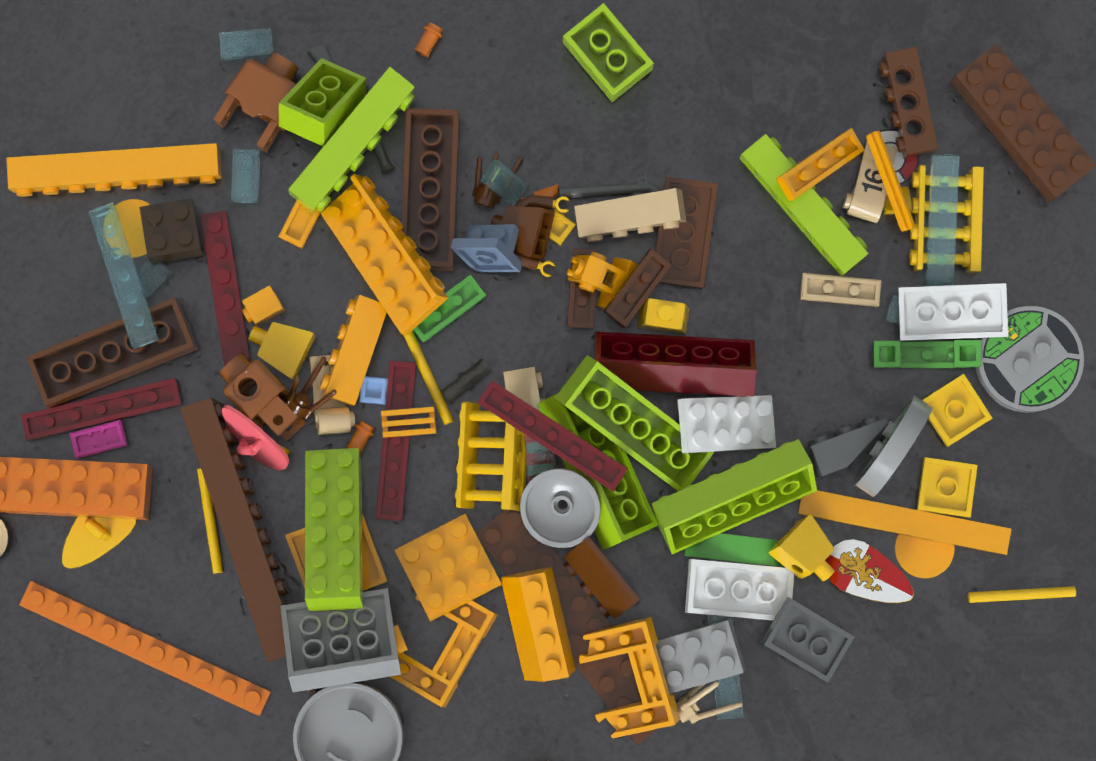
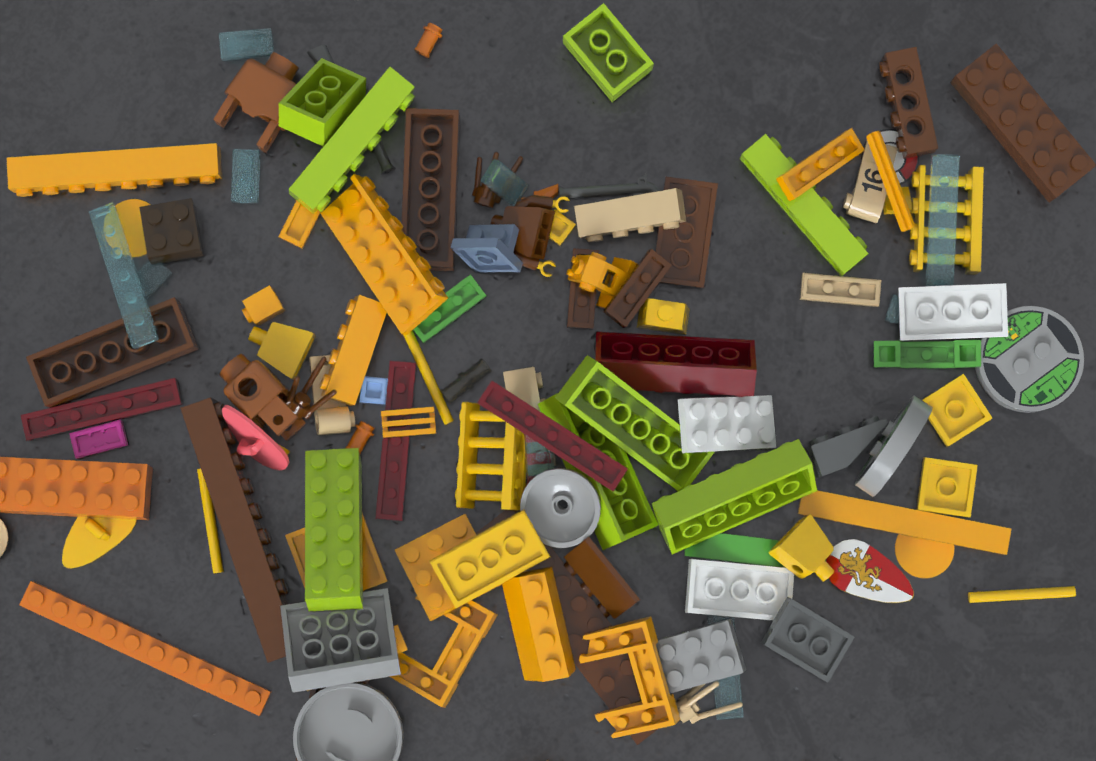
(225, 285): dark red plate -> none
(489, 558): none -> yellow tile

